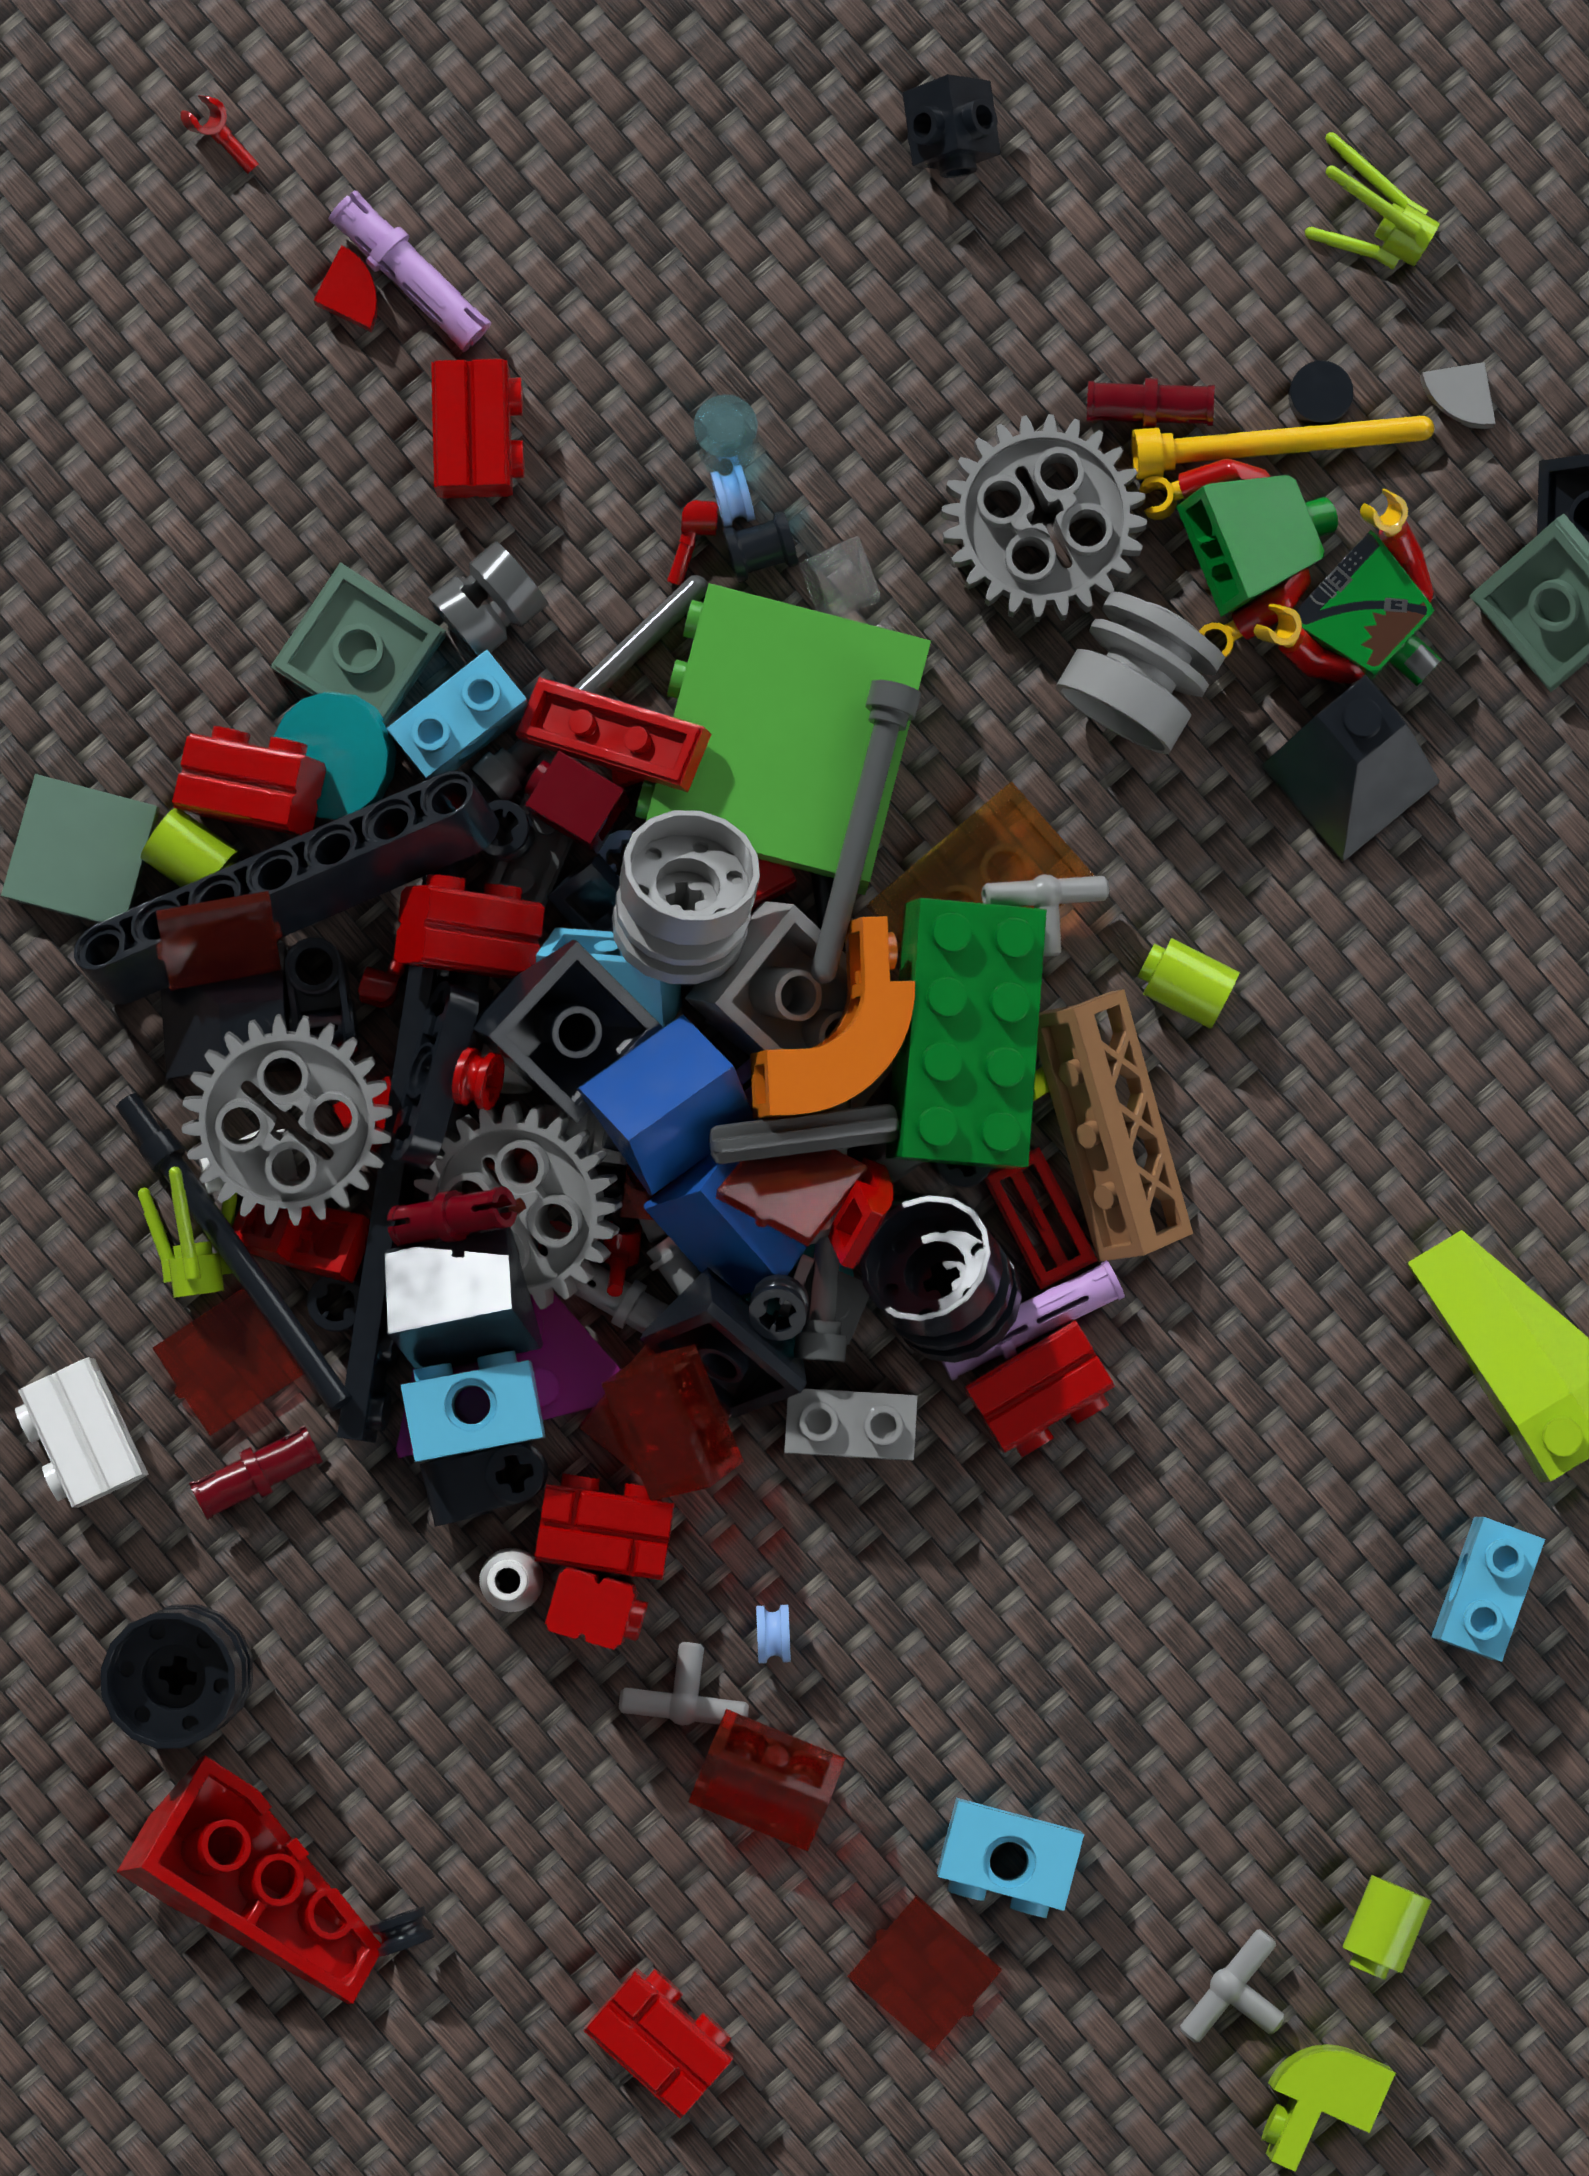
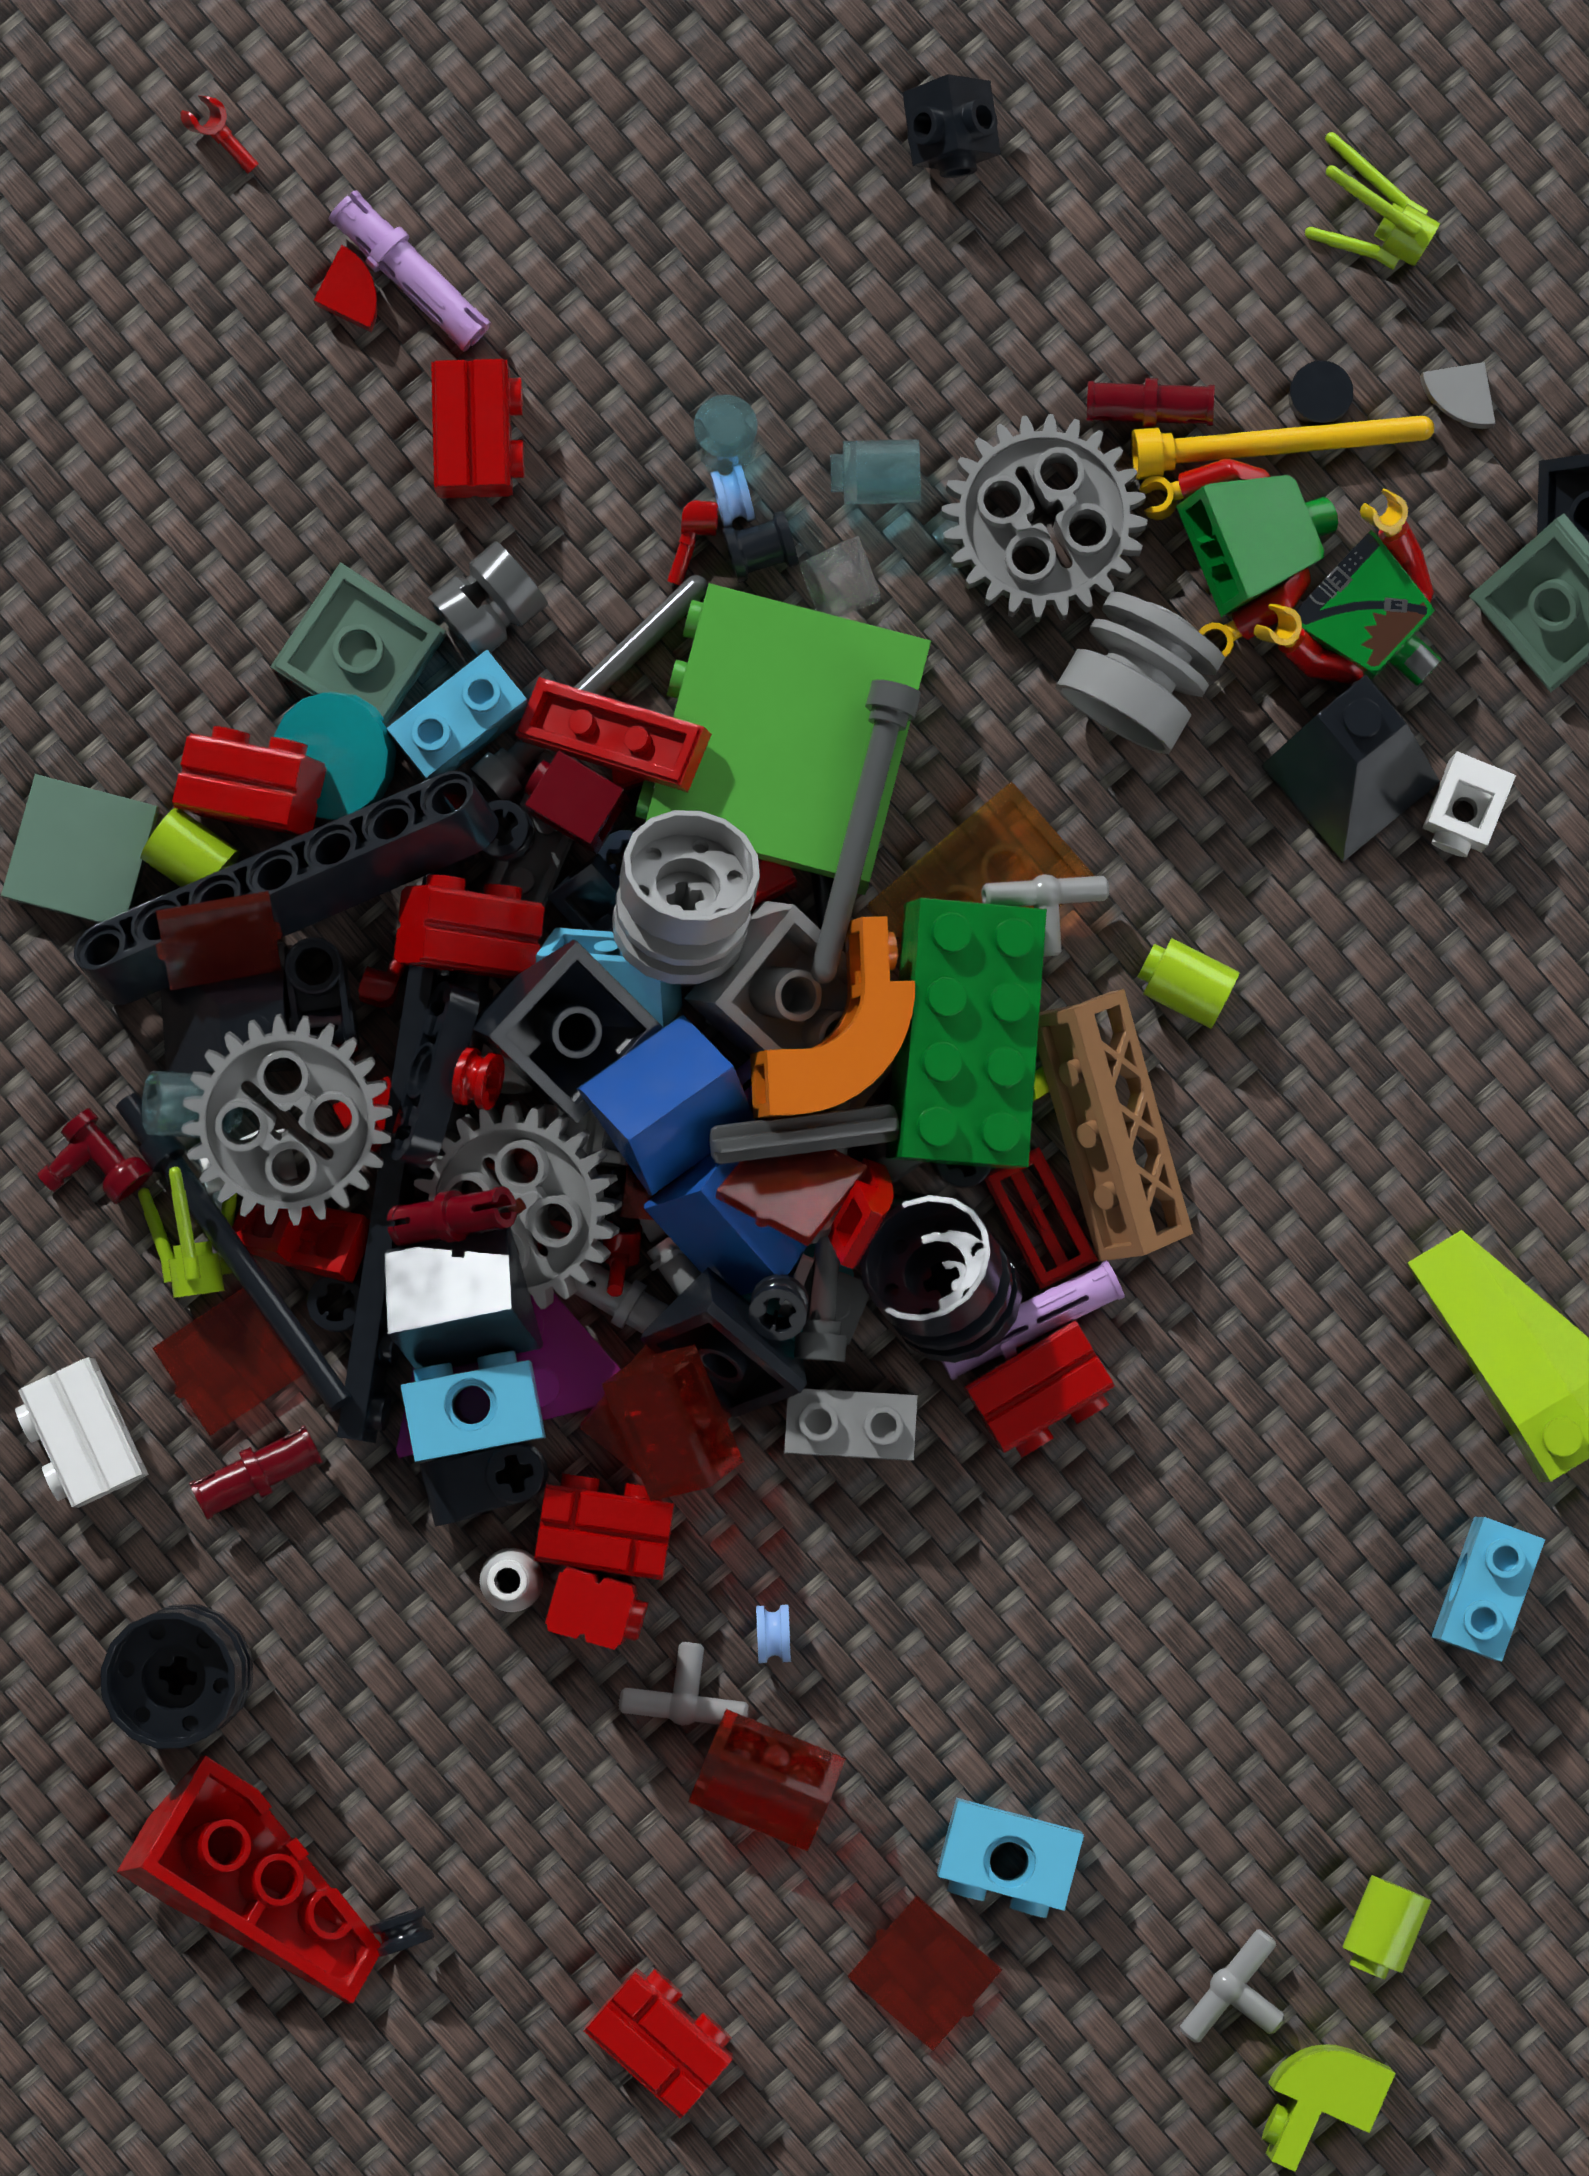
(88, 1142): none -> dark red piece
(164, 1100): none -> clear light blue brick
(877, 472): none -> clear light blue brick
(1479, 785): none -> white brick

